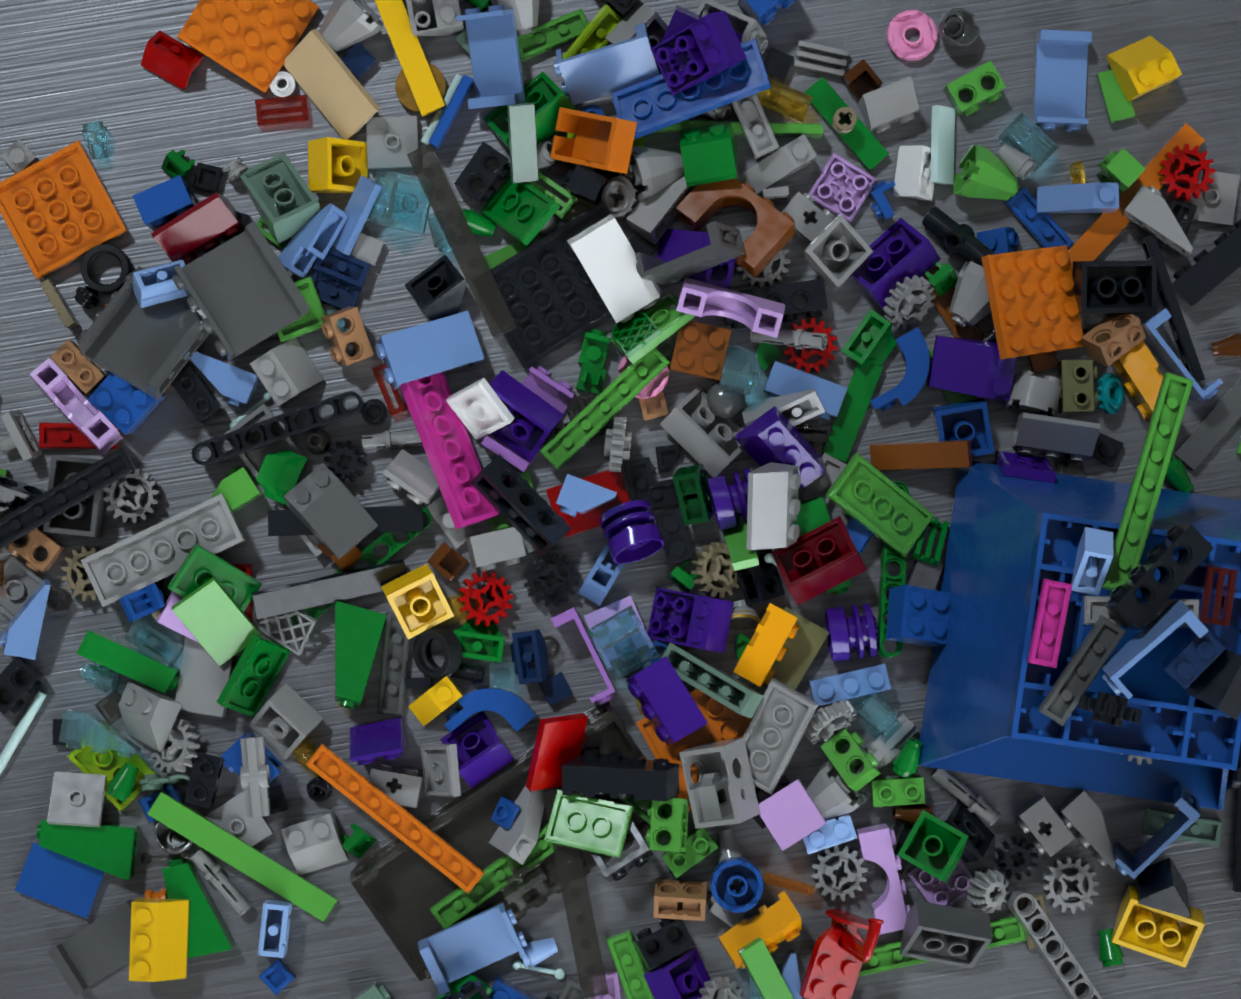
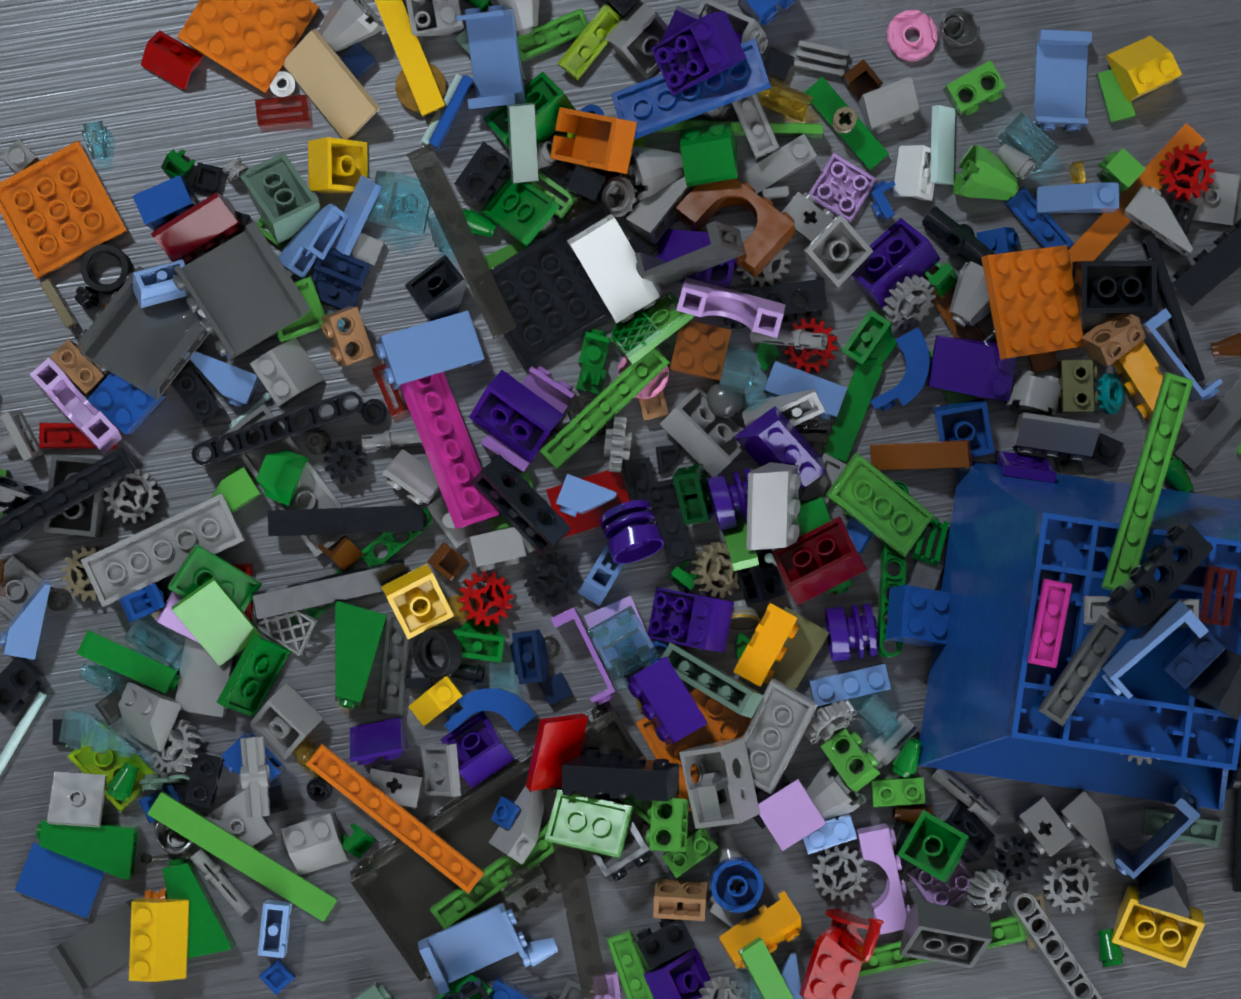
(36, 540): medium nougat brick -> none
(330, 511): dark grey slope -> none
(390, 141): light grey plate -> none
(480, 409): white tile -> none
(559, 973): light aqua hinge -> none
(607, 68): medium blue panel -> none
(788, 882): clear orange tile -> none
(1092, 561): light blue slope -> none
(1110, 709): black gear -> none

